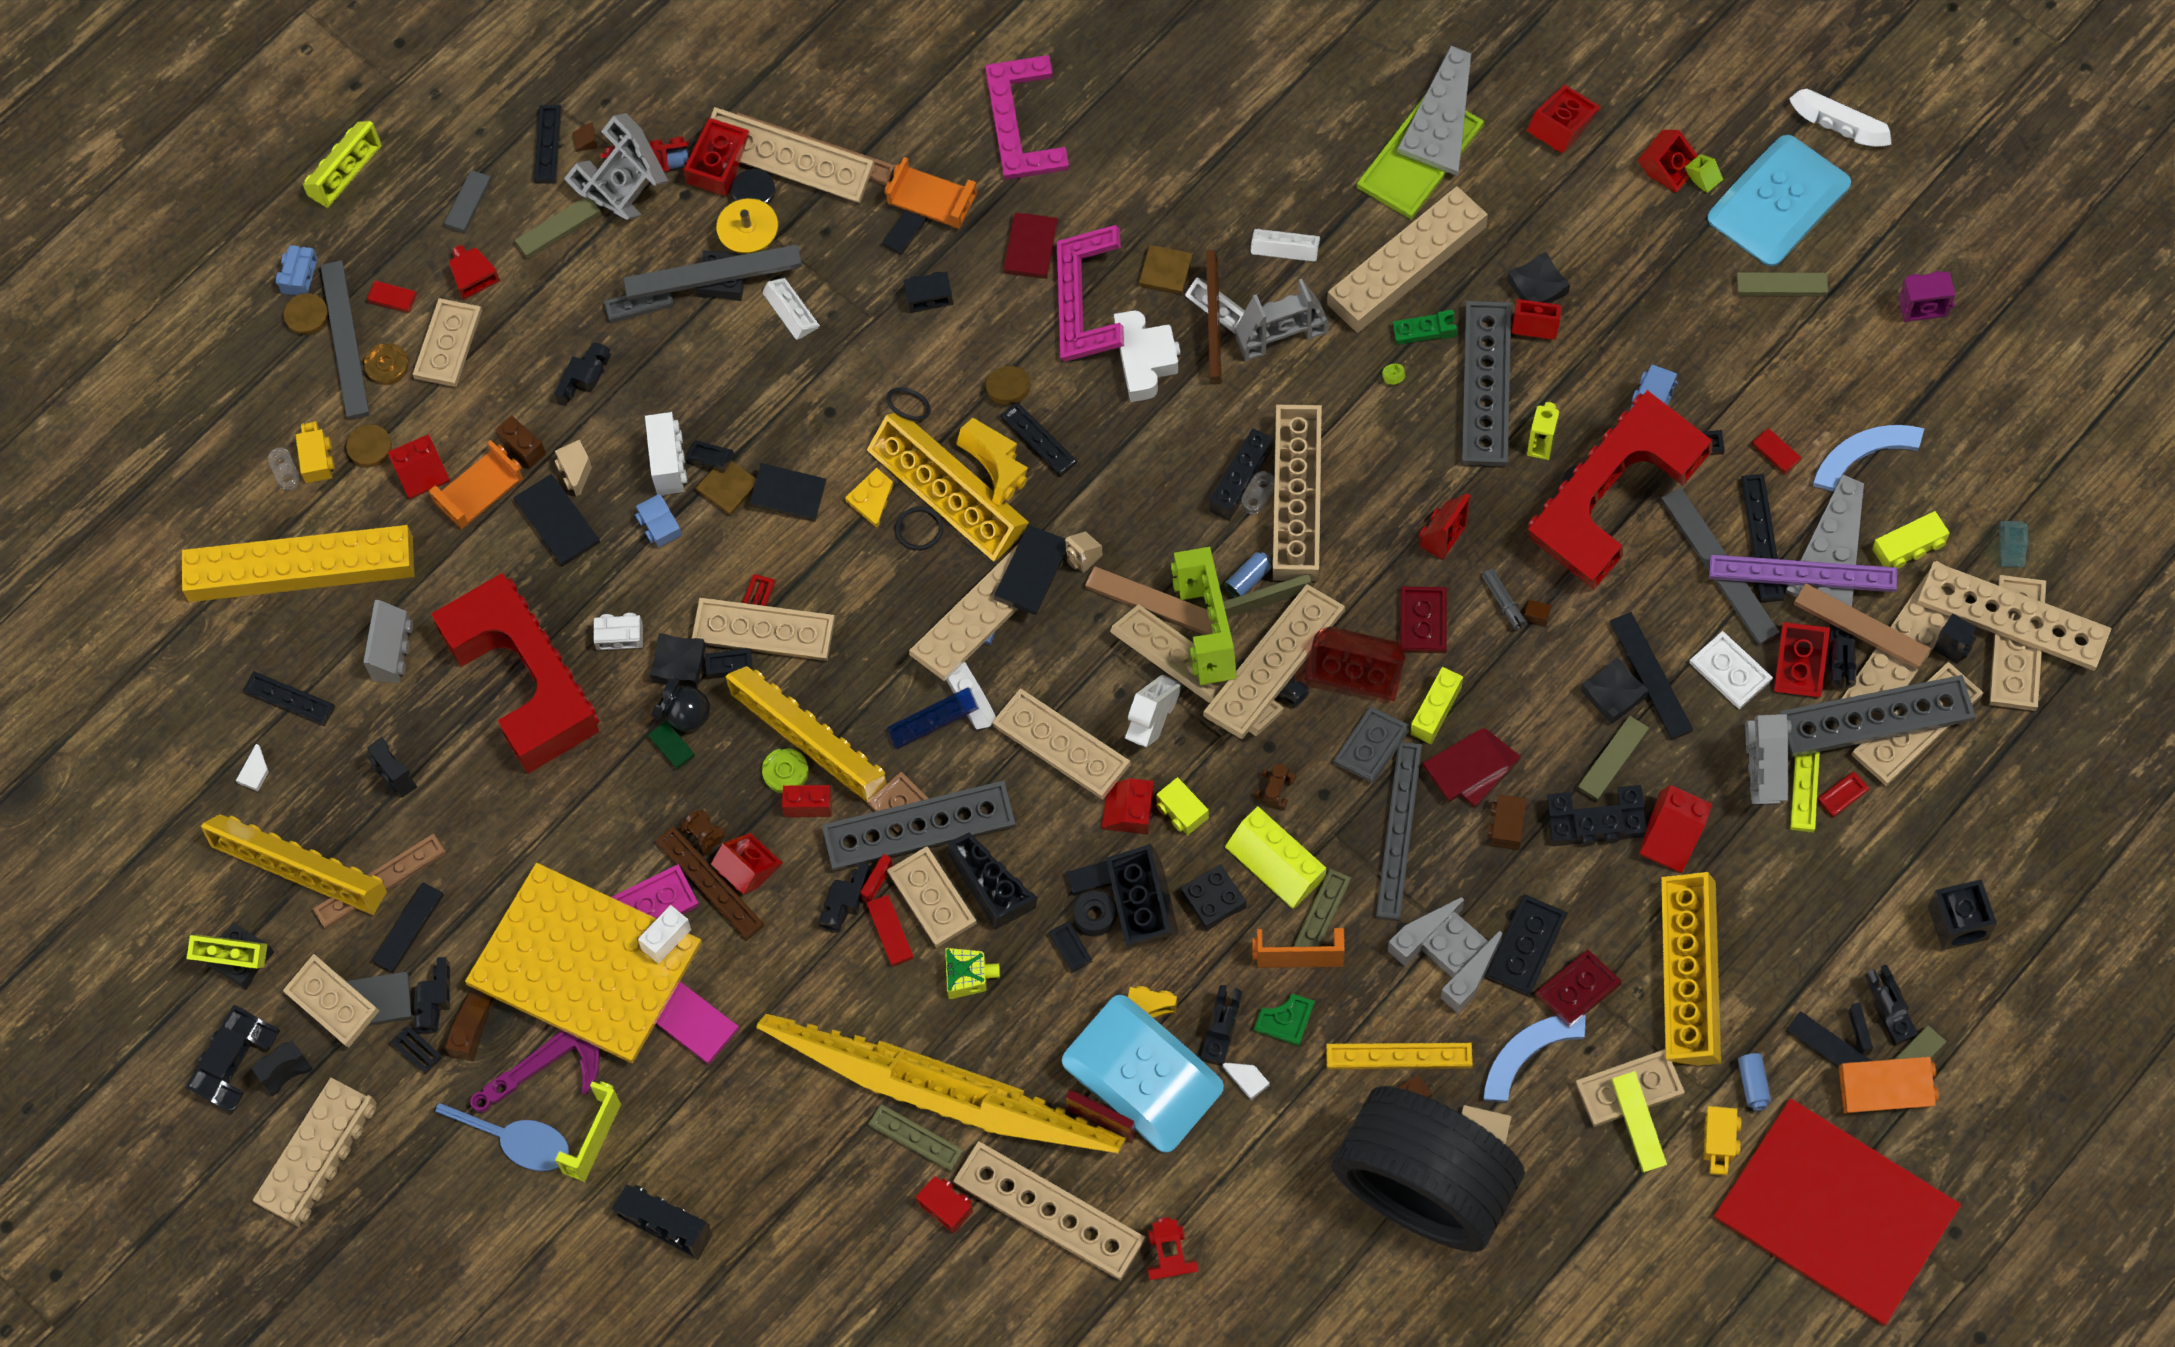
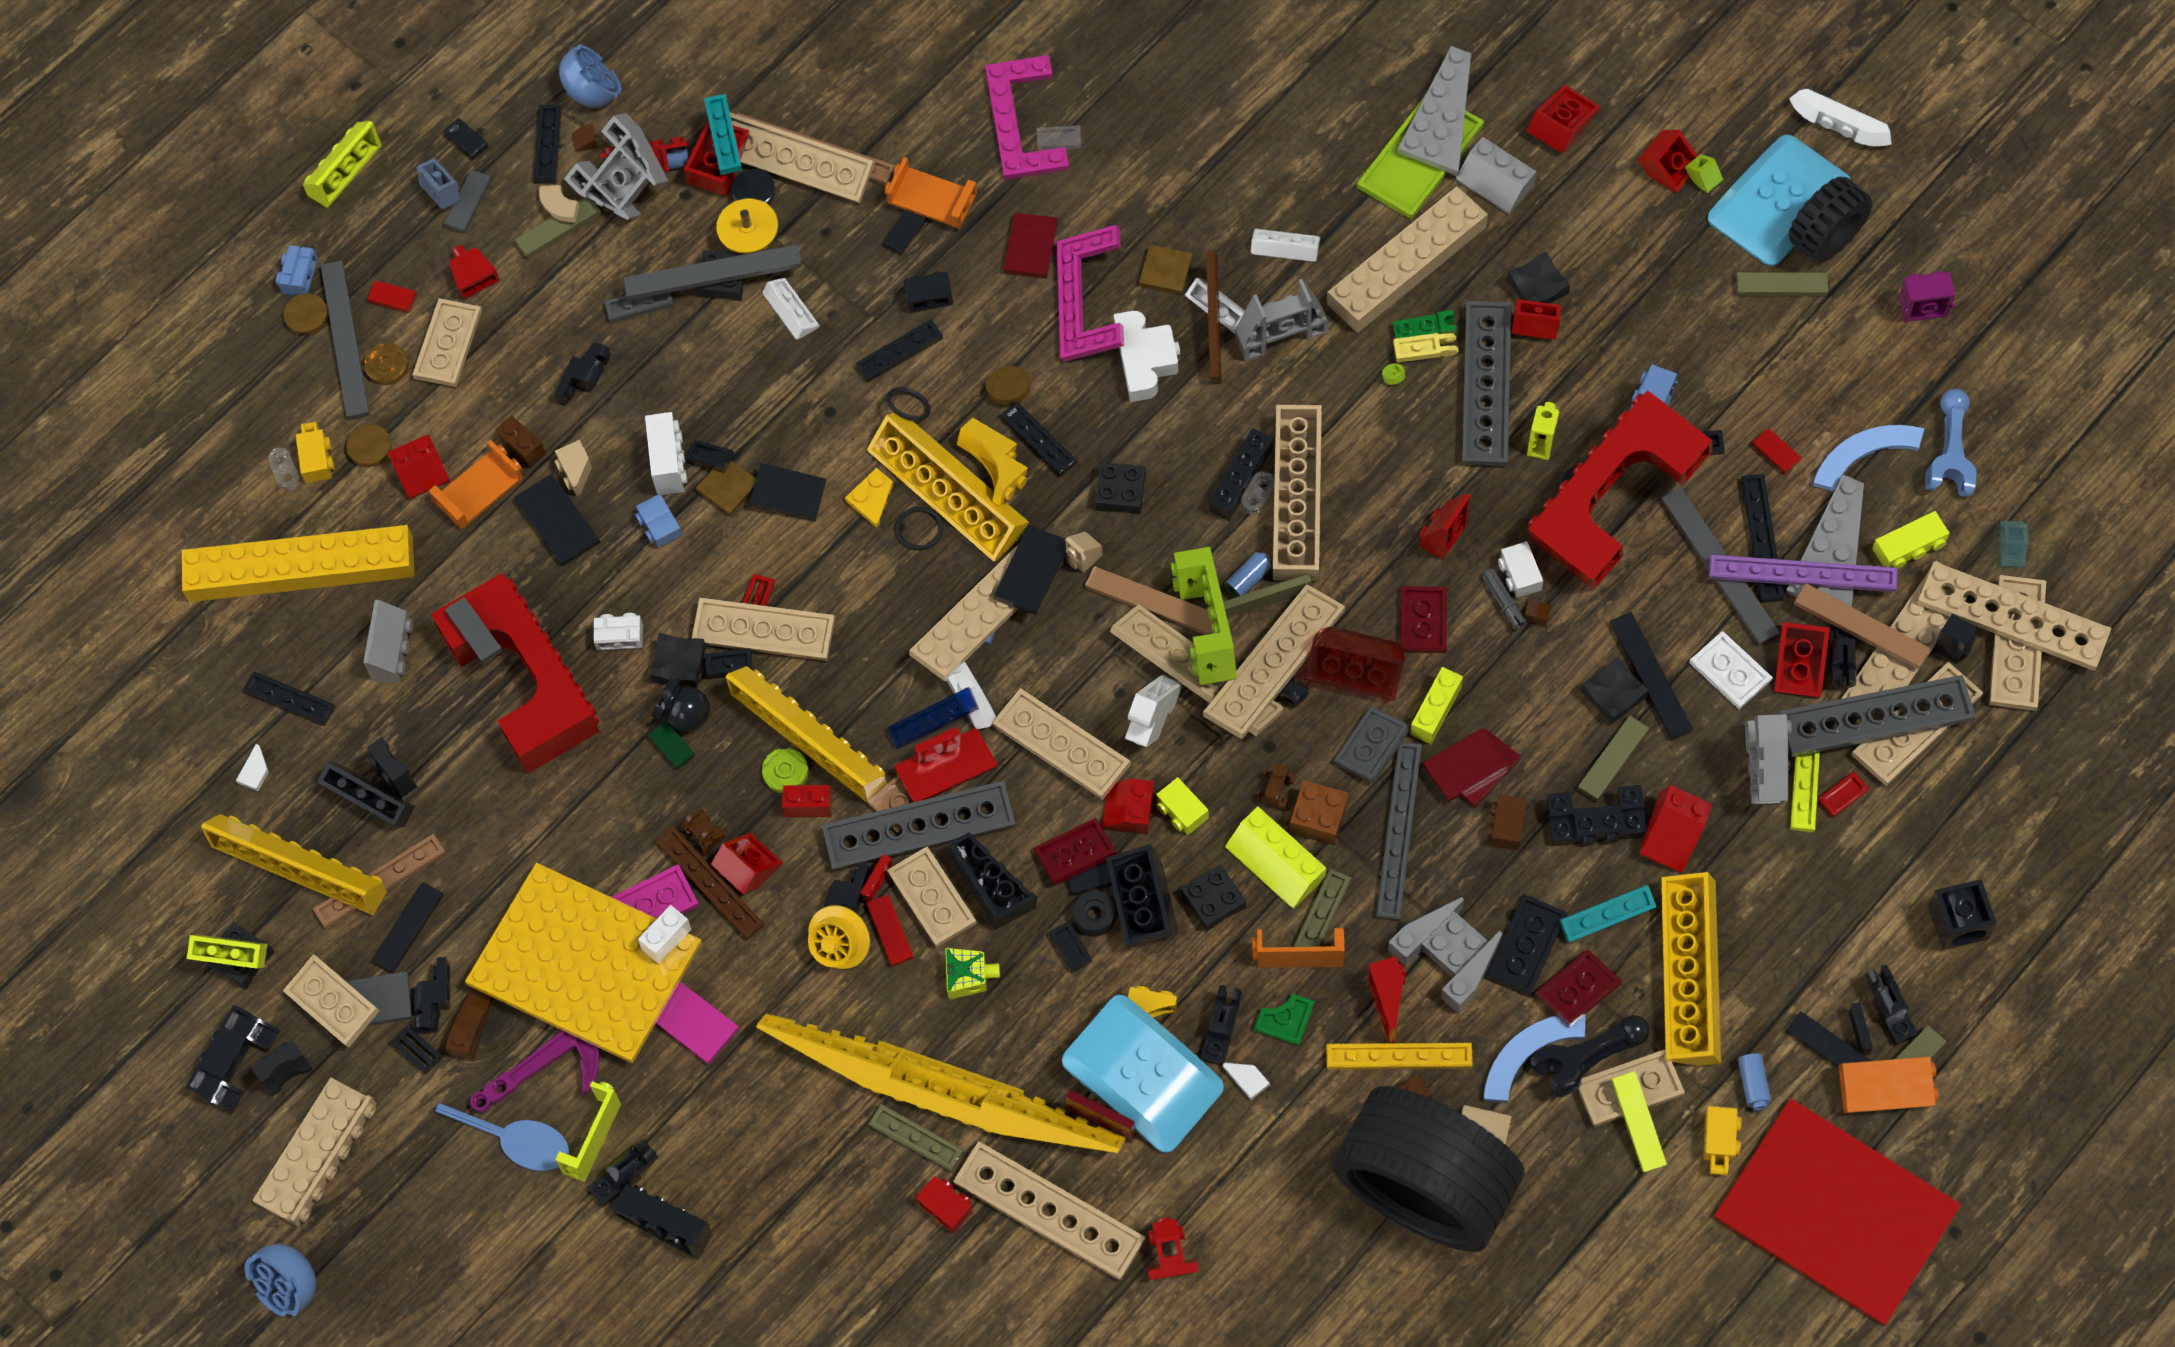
(283, 1269): none -> medium blue cylinder
(366, 794): none -> black brick
(438, 183): none -> sand blue brick
(465, 138): none -> black tile
(473, 630): none -> dark grey tile
(557, 204): none -> tan tile
(586, 78): none -> medium blue cylinder
(622, 1172): none -> black plate
(723, 134): none -> teal plate
(838, 937): none -> yellow piece
(899, 350): none -> black tile
(944, 763): none -> red bracket
(1058, 137): none -> clear tile
(1074, 851): none -> dark red tile
(1120, 487): none -> black brick
(1319, 812): none -> dark orange brick
(1386, 986): none -> red slope
(1424, 347): none -> light yellow hinge
(1496, 176): none -> light grey slope
(1521, 570): none -> white brick
(1577, 1059): none -> black piece
(1607, 913): none -> teal plate
(1830, 219): none -> black tyre
(1952, 462): none -> medium blue piece

